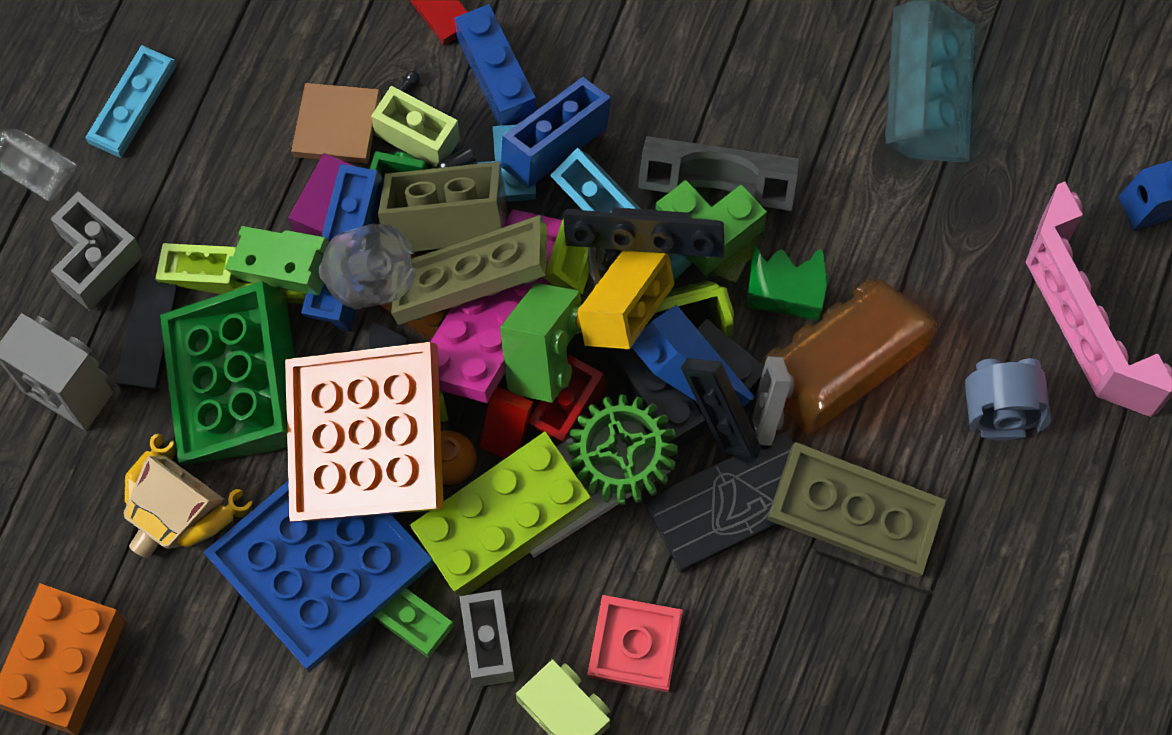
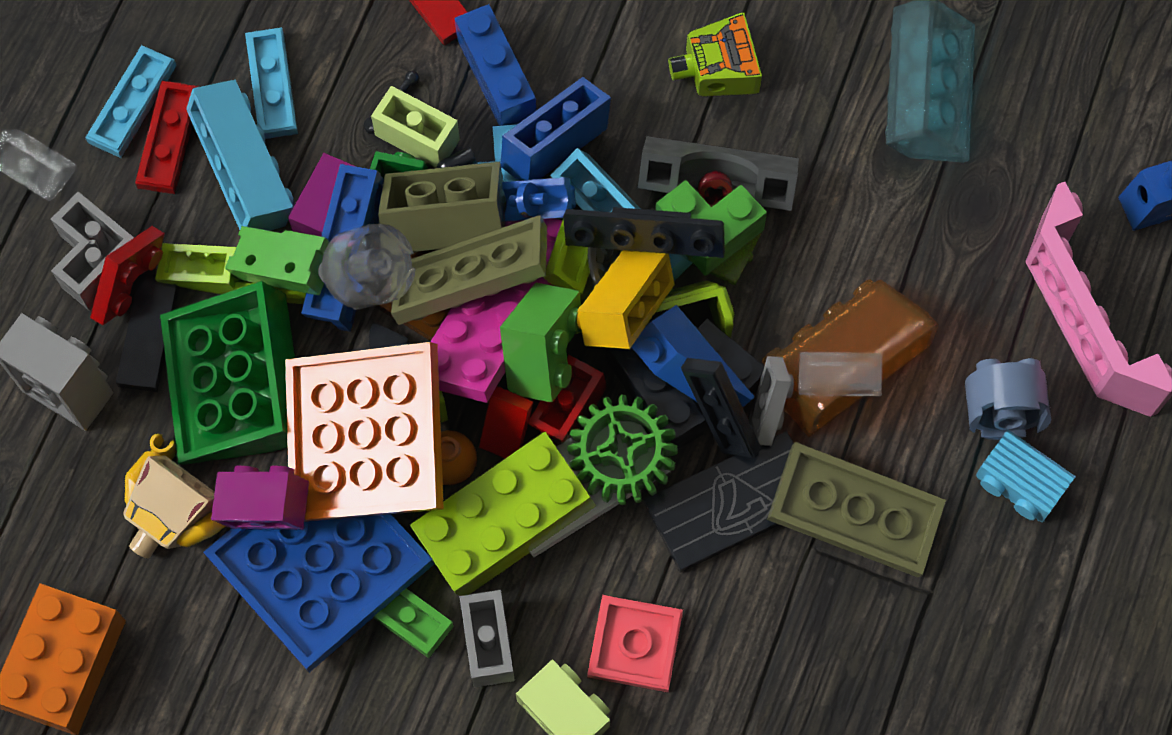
(121, 271): none -> red plate
(166, 139): none -> red tile
(239, 156): none -> medium azure brick
(260, 498): none -> magenta brick
(271, 82): none -> medium azure tile
(335, 122): medium nougat tile -> none
(538, 197): none -> blue hips
(714, 180): none -> dark red bush
(720, 59): none -> torso
(787, 289): green piece -> none
(840, 373): none -> clear tile
(1024, 477): none -> medium azure brick

